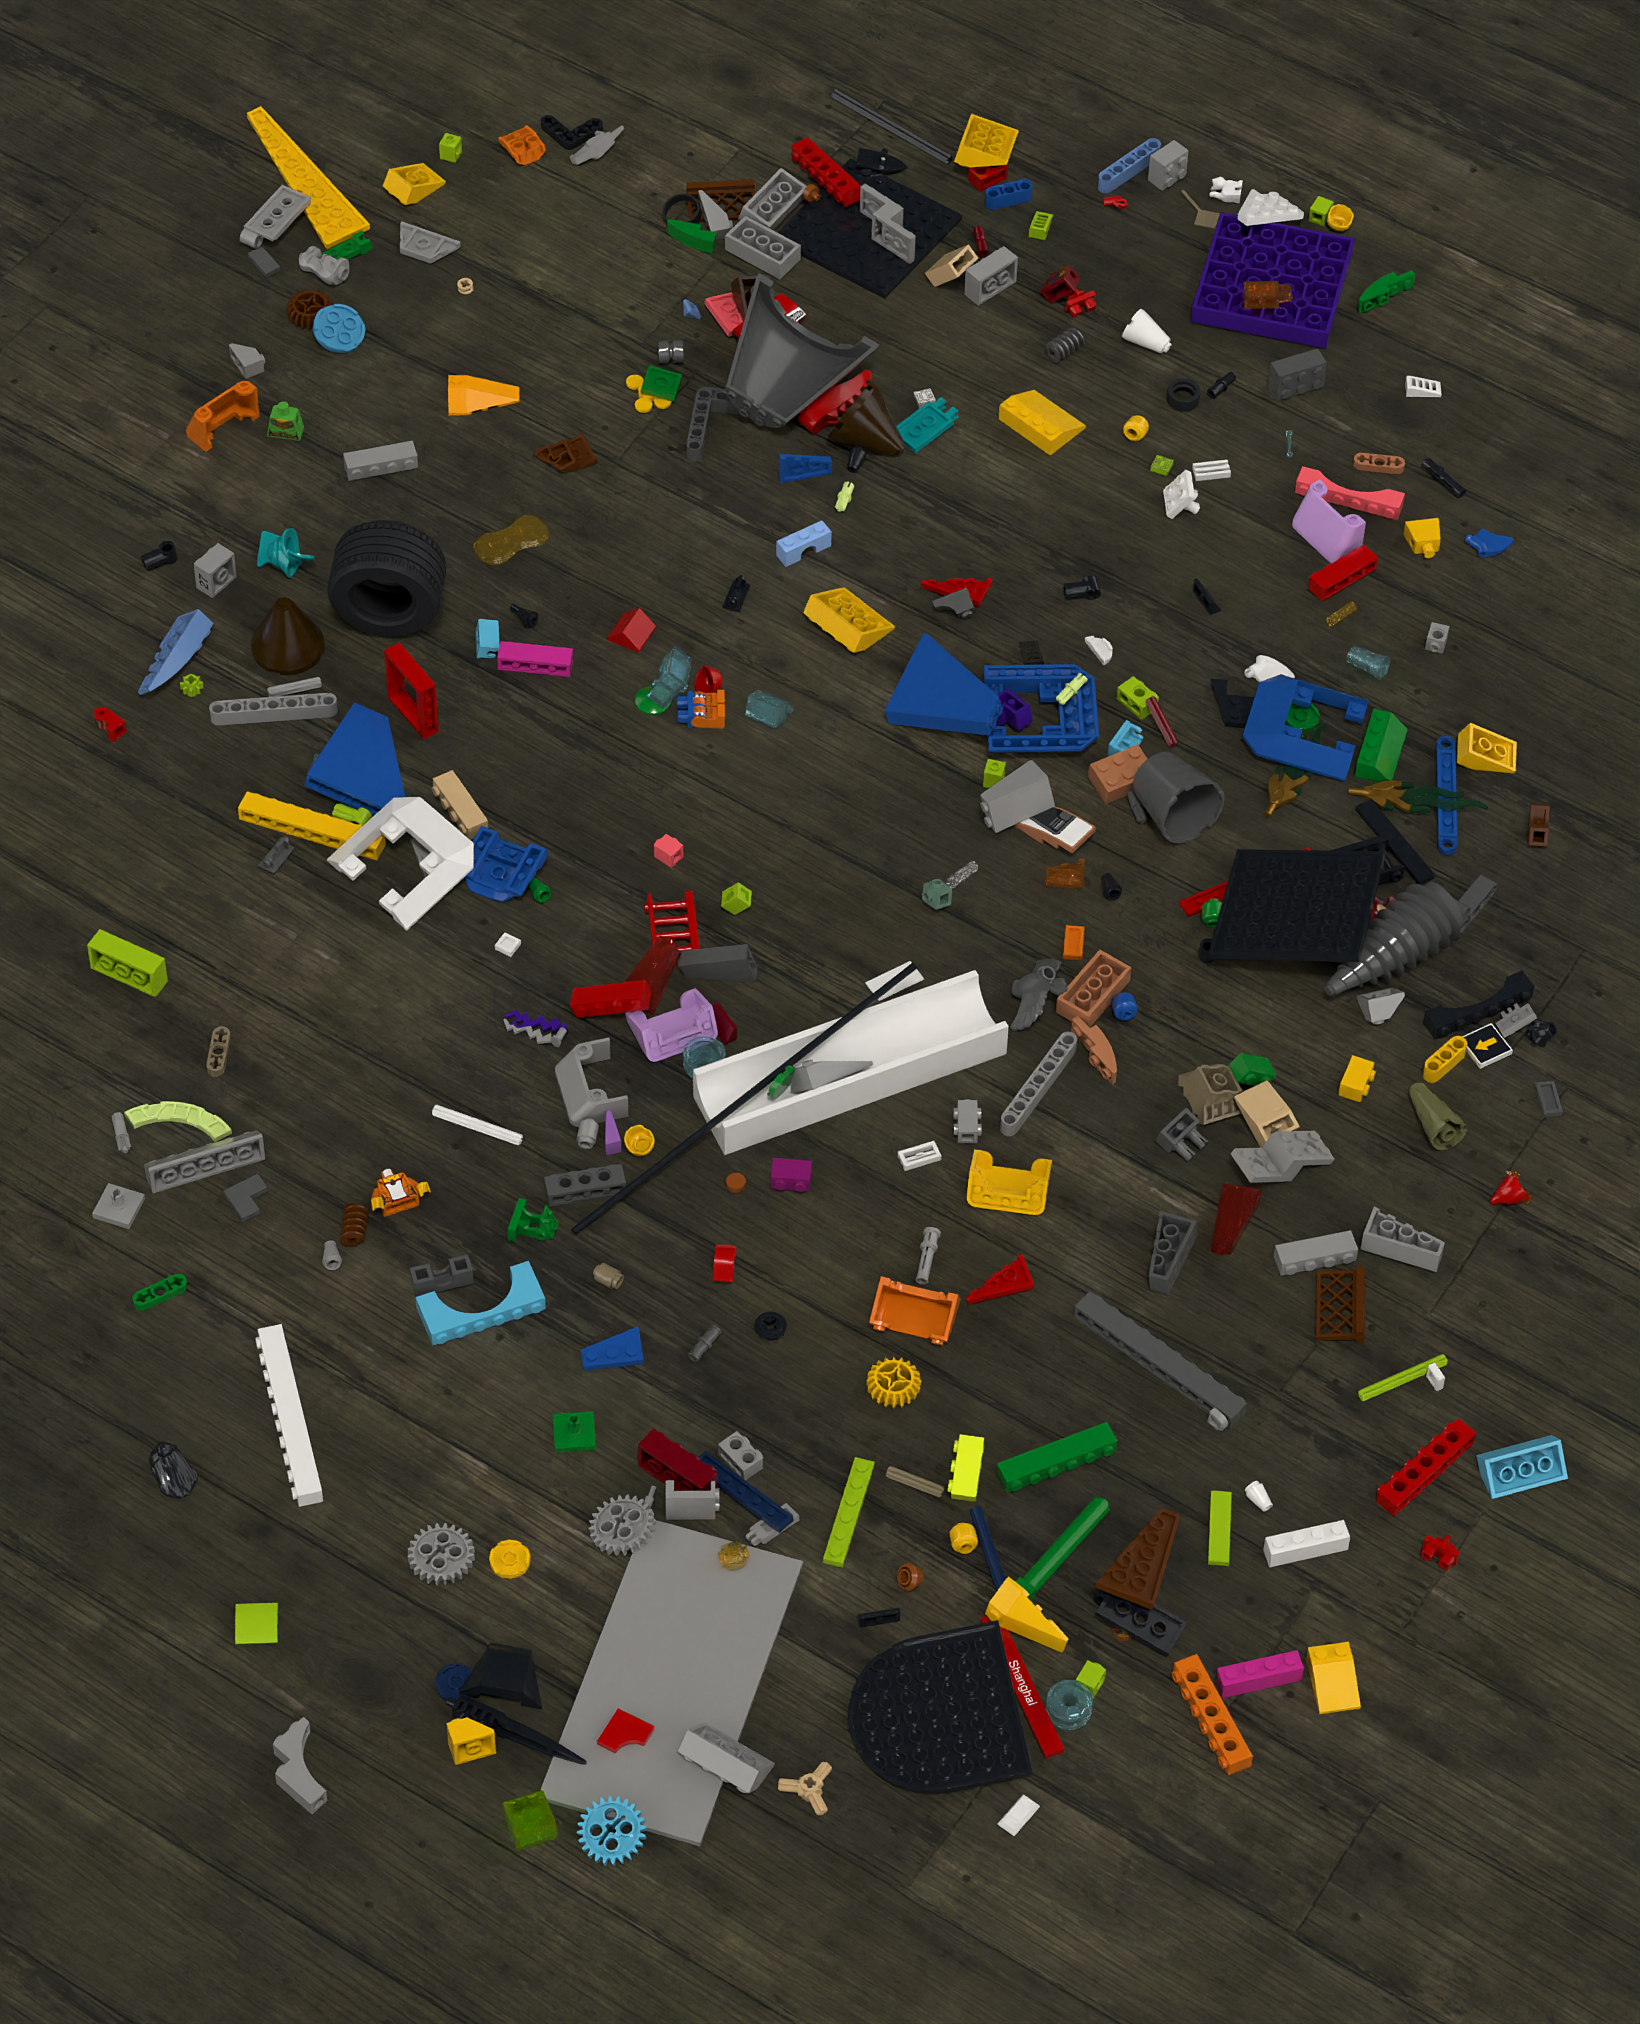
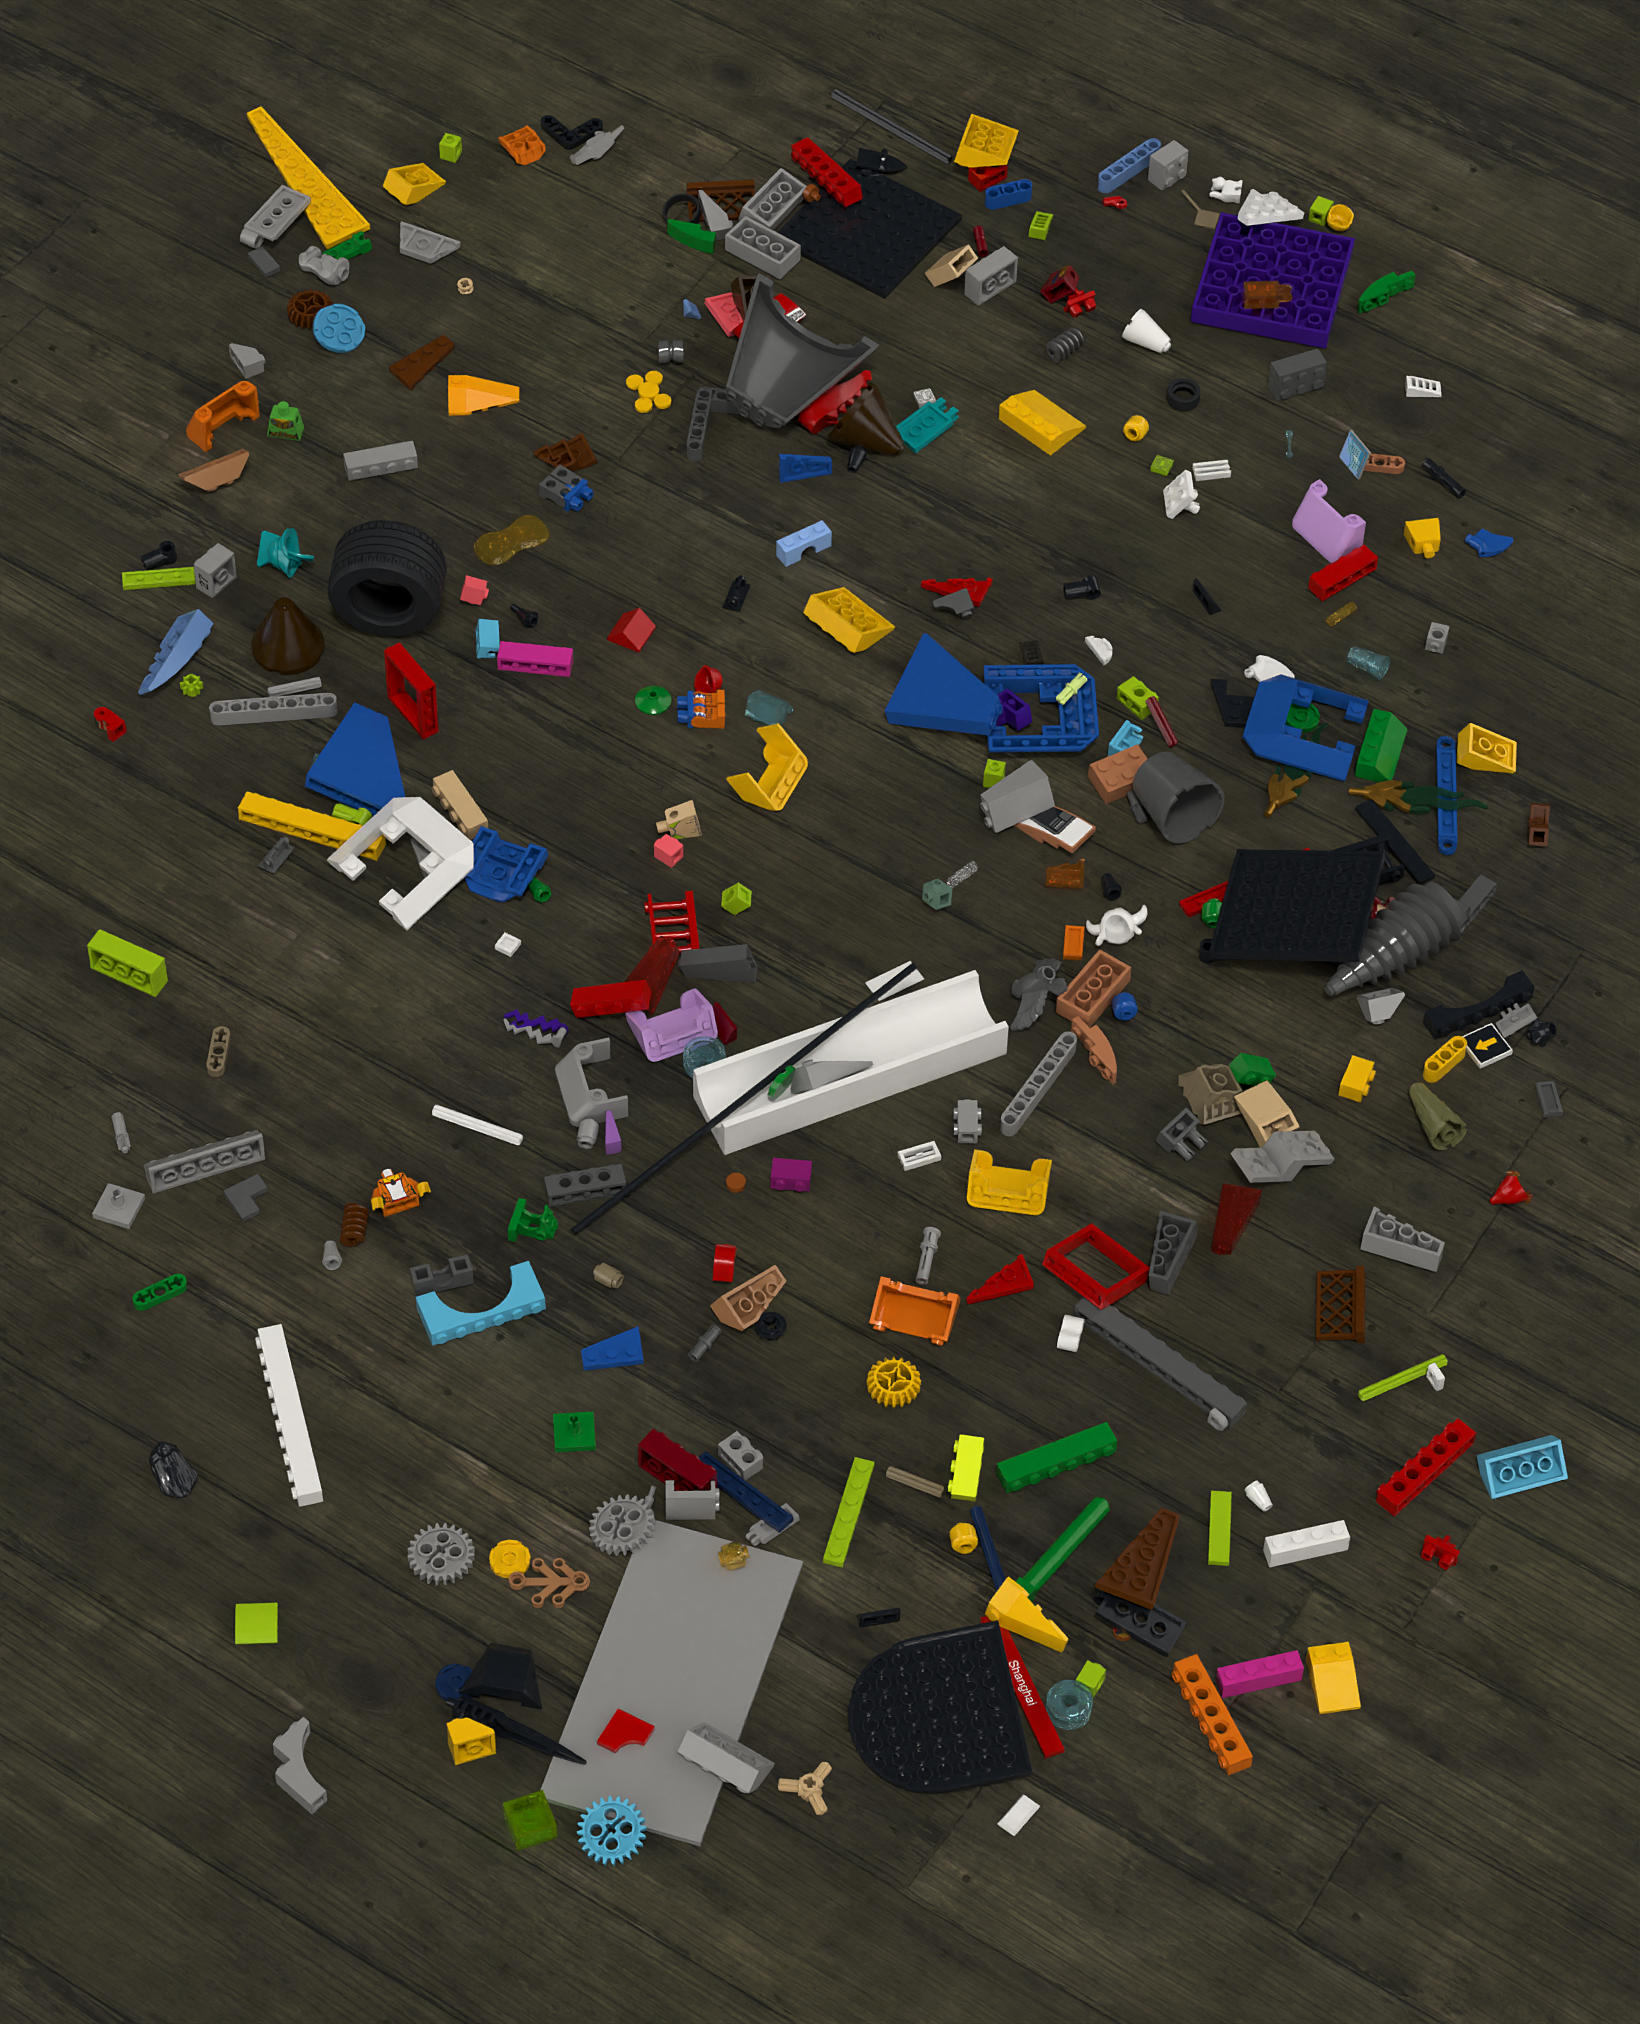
(158, 578): none -> lime tile
(179, 1112): yellowish green tile -> none
(217, 472): none -> medium nougat wedge
(417, 364): none -> reddish brown wing
(474, 590): none -> coral brick
(552, 1582): none -> medium nougat plant
(565, 489): none -> dark grey hips
(639, 1140): yellow hair -> none
(661, 383): green tile -> none
(672, 677): clear light blue wedge -> none
(681, 821): none -> tan torso
(749, 1300): none -> medium nougat wedge
(780, 777): none -> yellow windscreen
(844, 496): yellowish green axle -> none
(887, 223): light grey bracket -> none
(909, 1577): dark orange cone -> none
(1070, 1333): none -> white axle
(1083, 1282): none -> red window
(1117, 926): none -> white piece
(1221, 385): black axle -> none
(1315, 1253): light grey brick -> none
(1354, 454): none -> piece
(1382, 503): coral arch -> none

